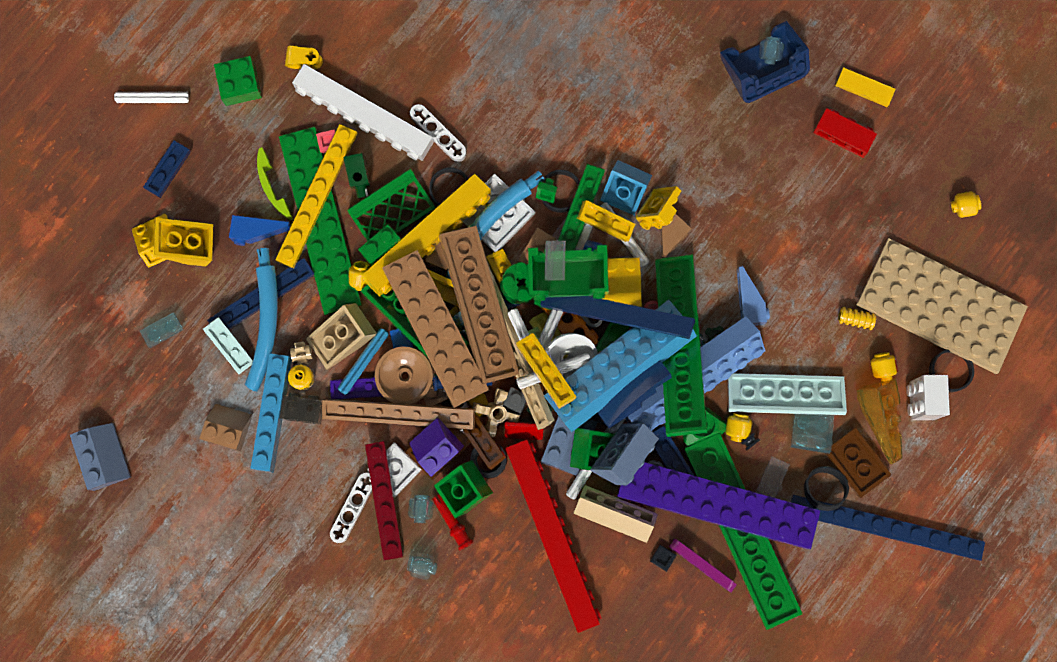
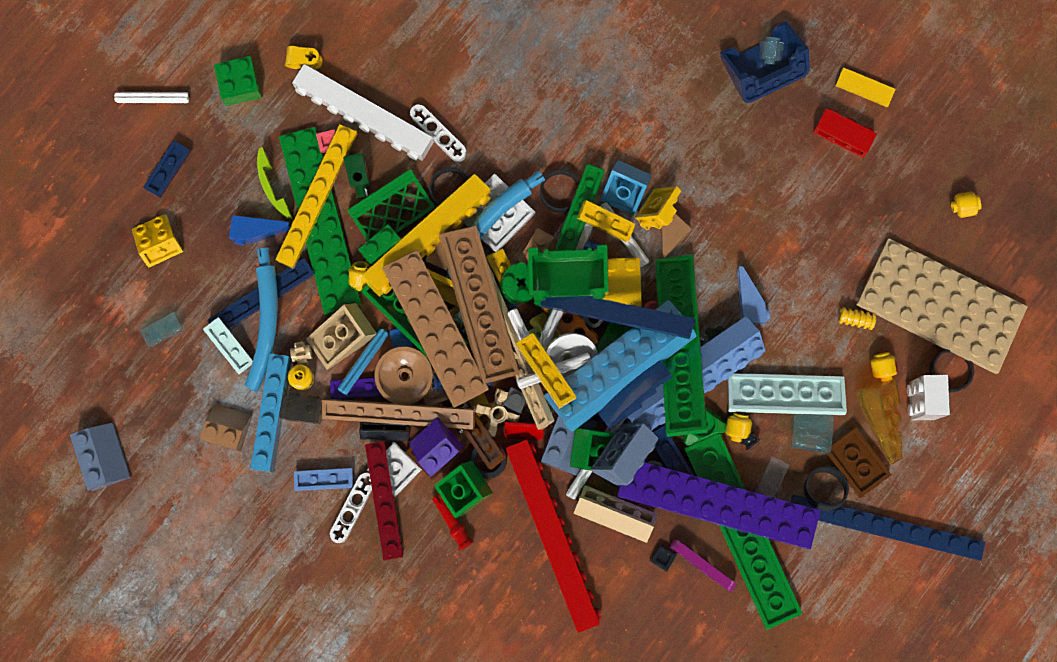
(183, 241): yellow slope -> none
(323, 479): none -> medium blue plate
(384, 431): none -> black piece
(421, 508): clear light blue head -> none
(421, 566): clear light blue head -> none
(546, 191): green tile -> none
(555, 260): clear tile -> none

